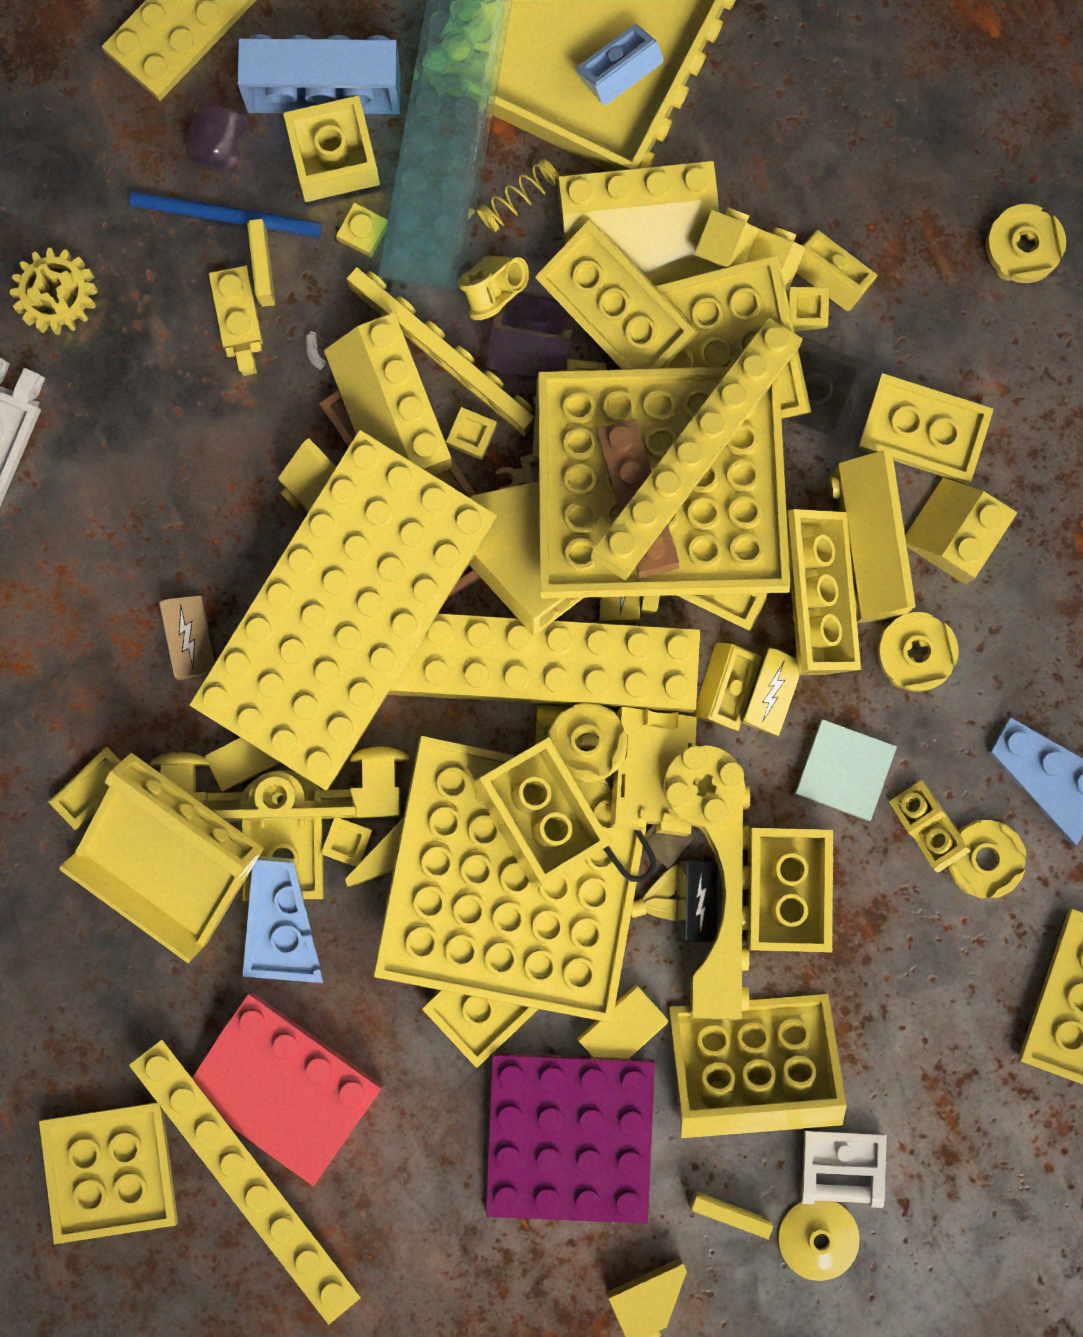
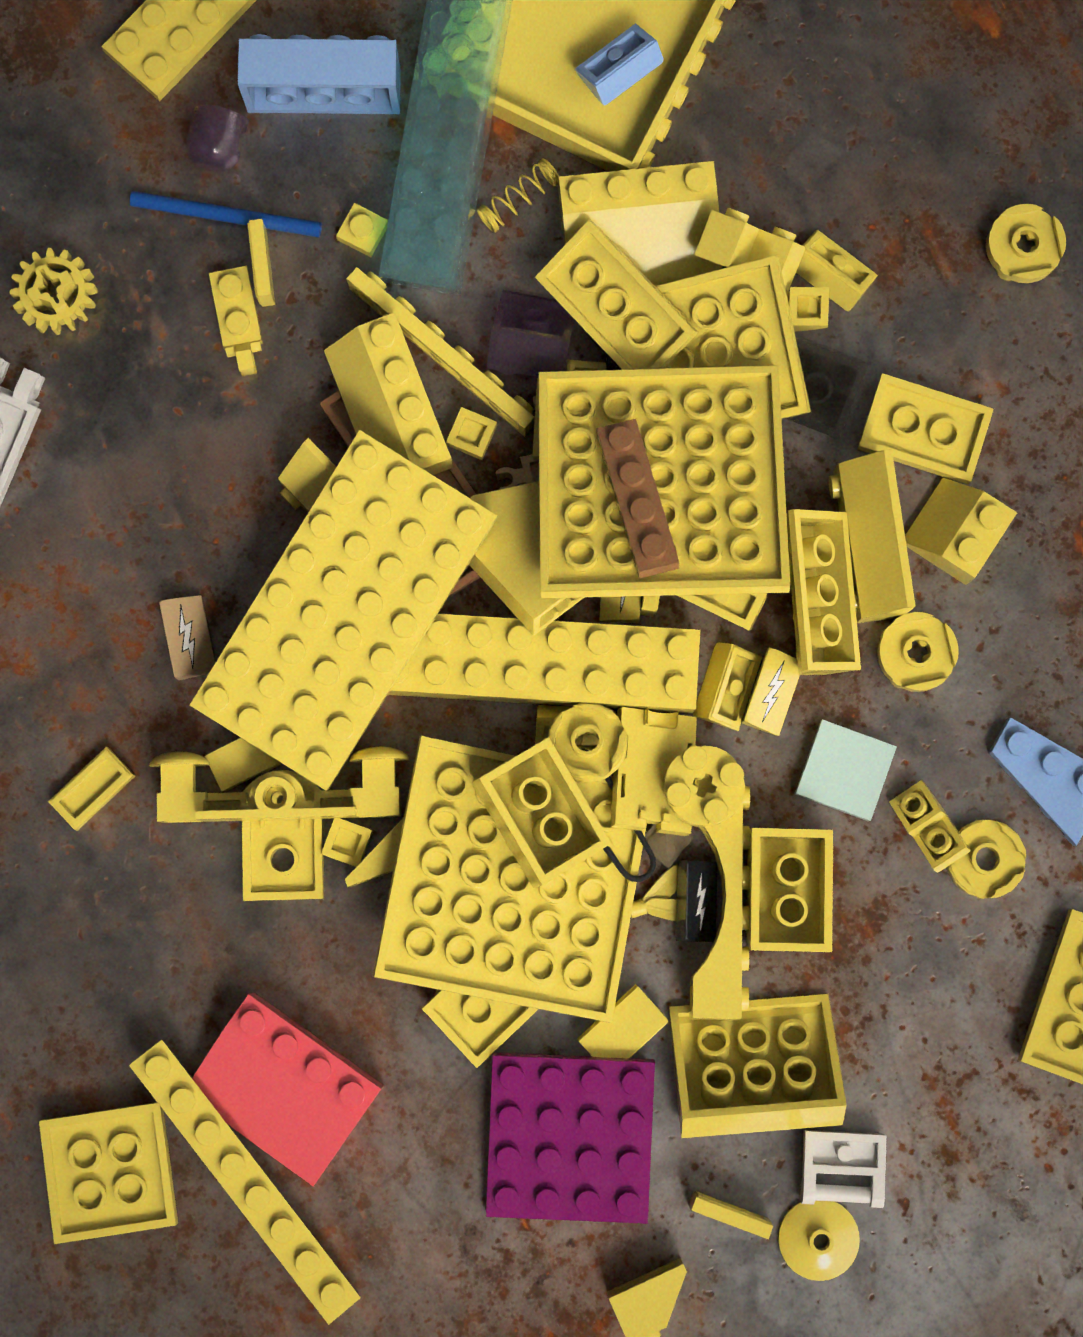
(161, 858): light yellow panel -> none
(278, 925): light blue wing -> none
(313, 352): white leg -> none
(331, 148): light yellow slope -> none
(493, 284): light yellow piece -> none
(695, 449): light yellow plate -> none

